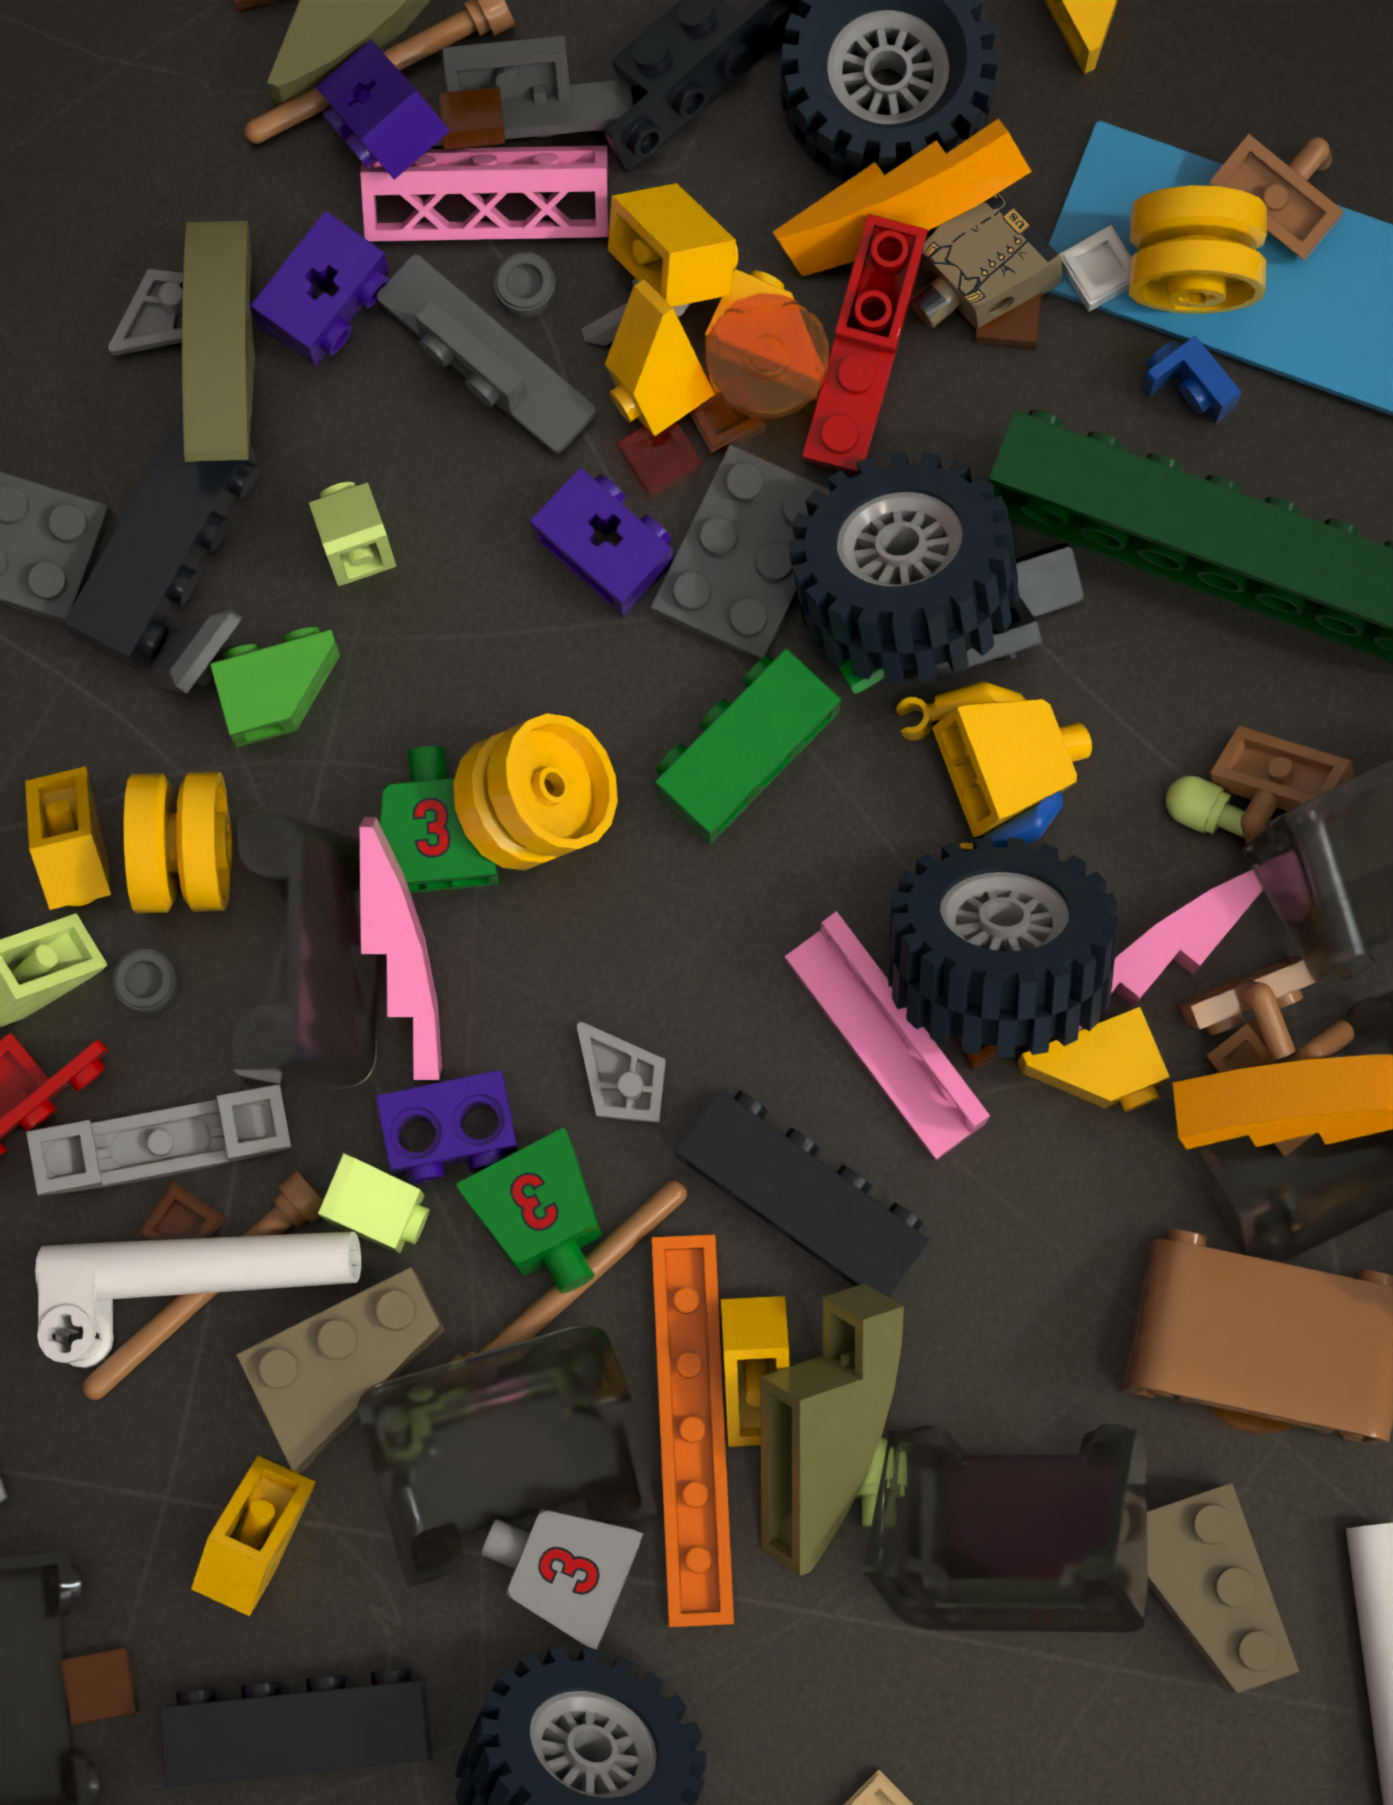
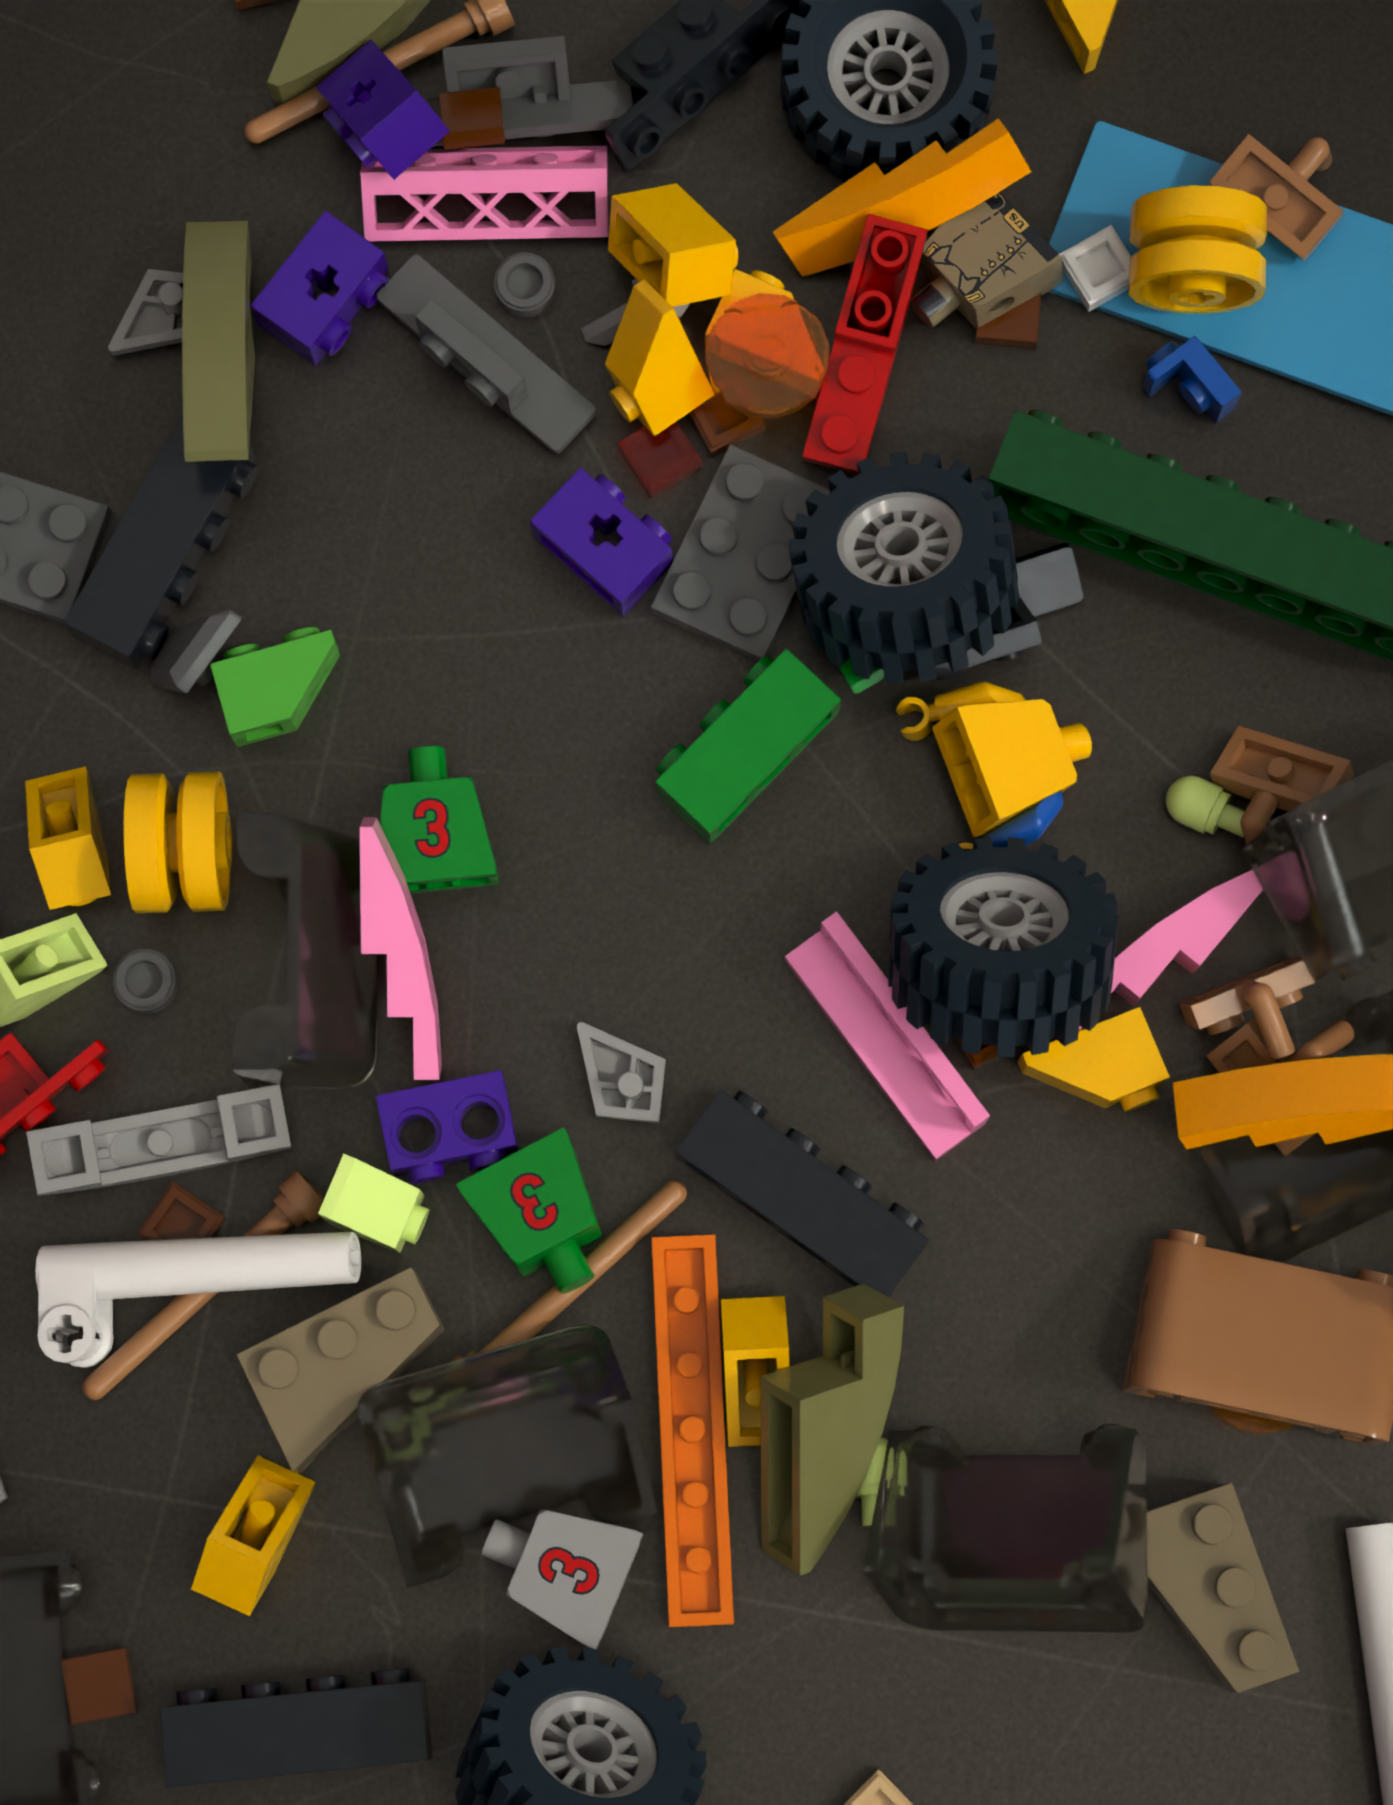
(352, 532): yellowish green slope -> none
(535, 792): yellow wheel -> none

